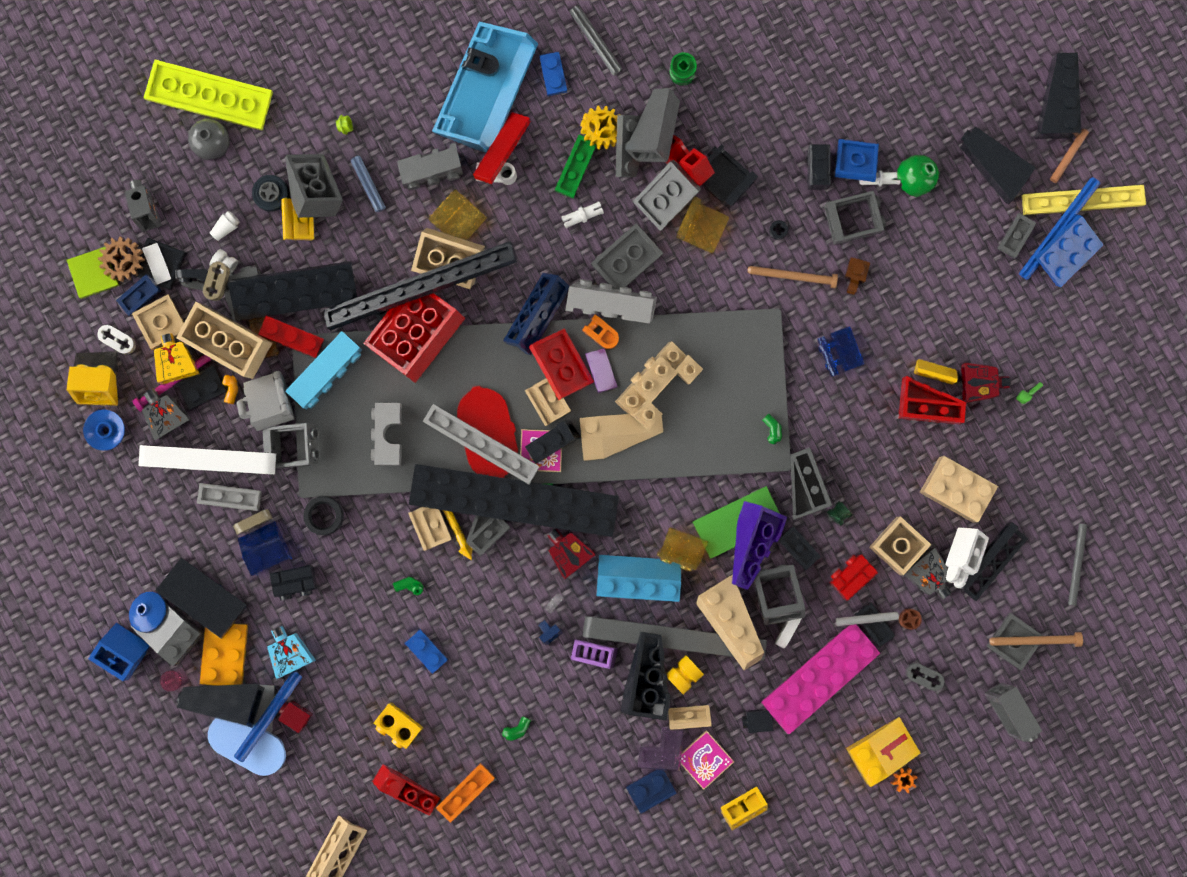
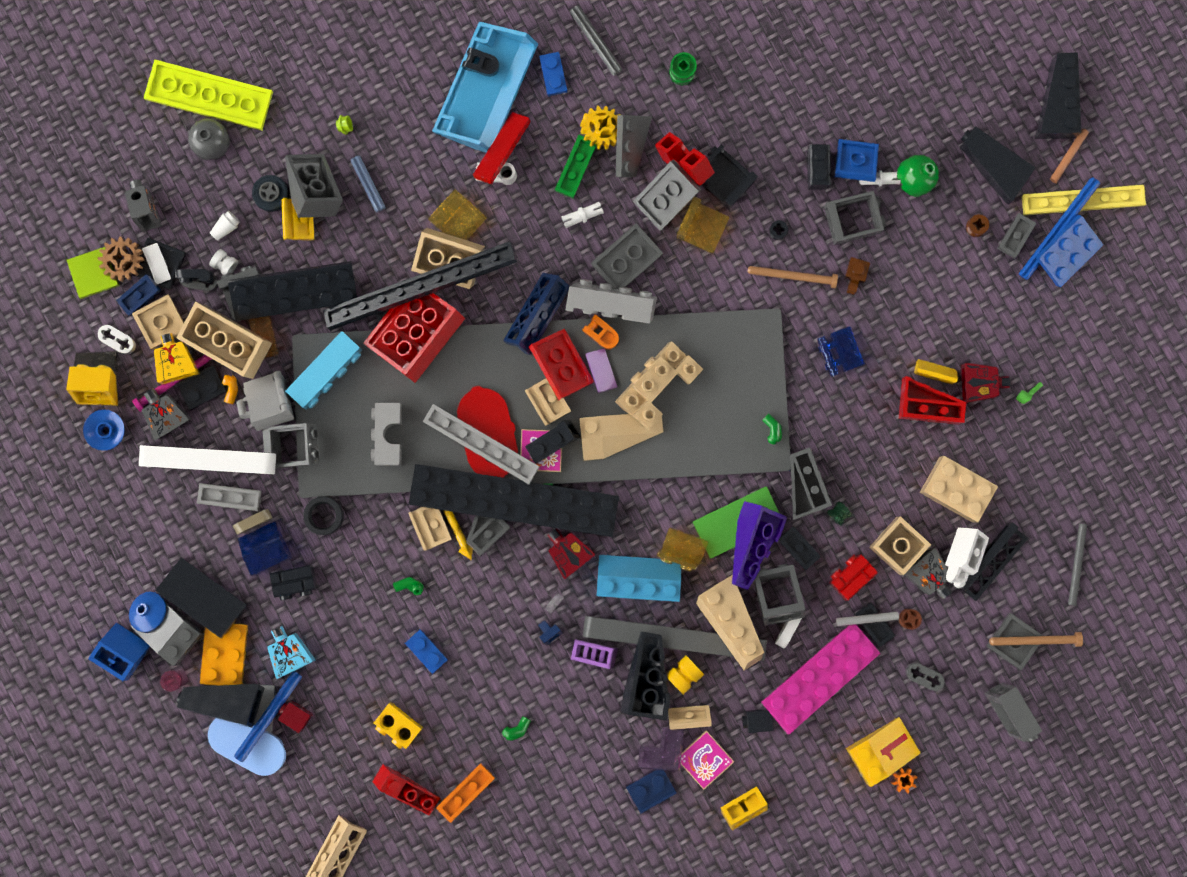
(213, 278): dark tan beam -> none
(291, 337): red plate -> none
(430, 168): dark grey wedge -> none
(655, 128): dark grey slope -> none
(973, 227): none -> reddish brown wheel

